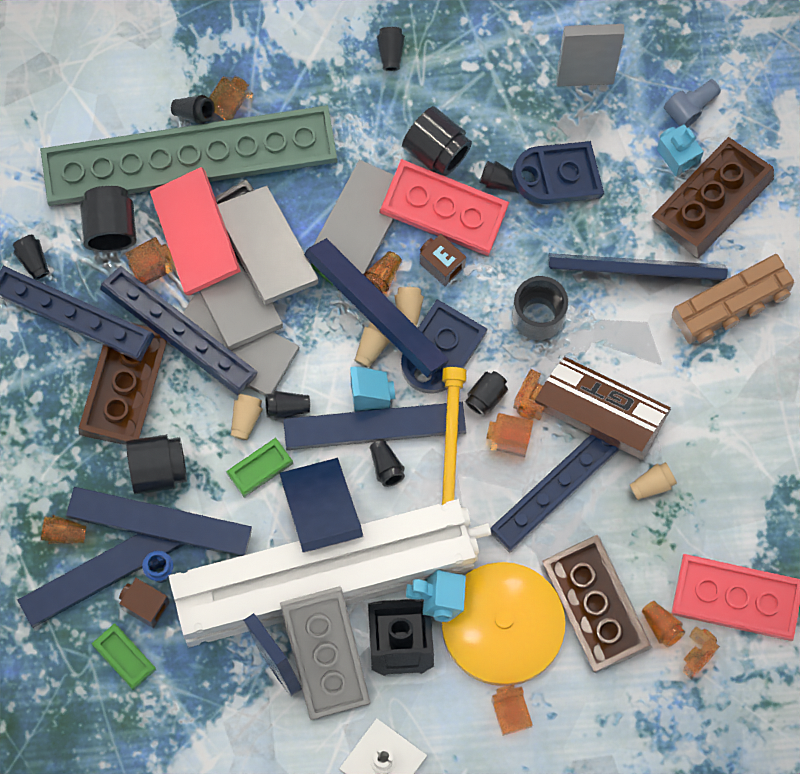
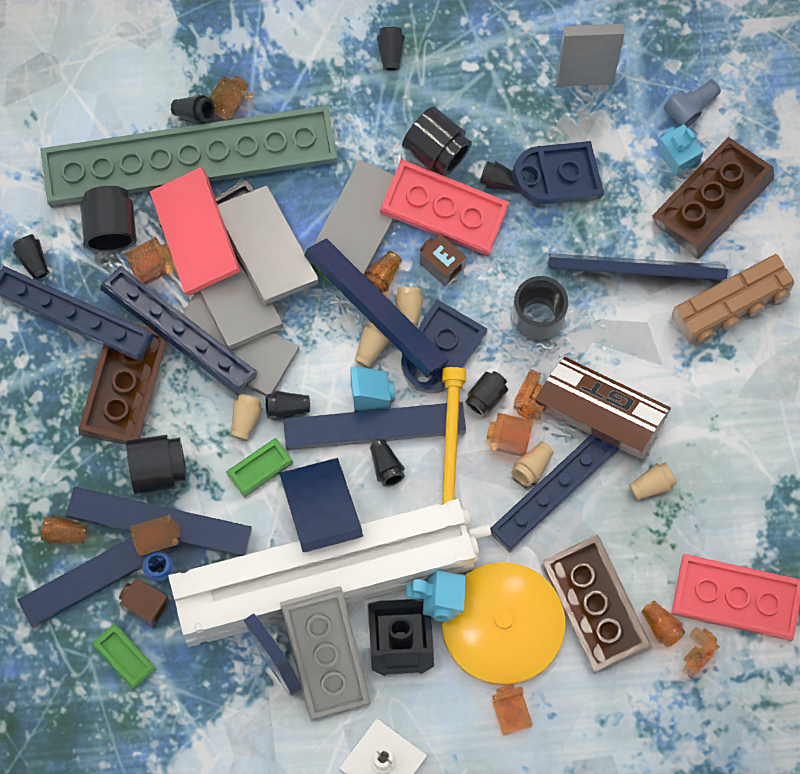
(155, 534): none -> clear orange brick
(532, 464): none -> tan cone

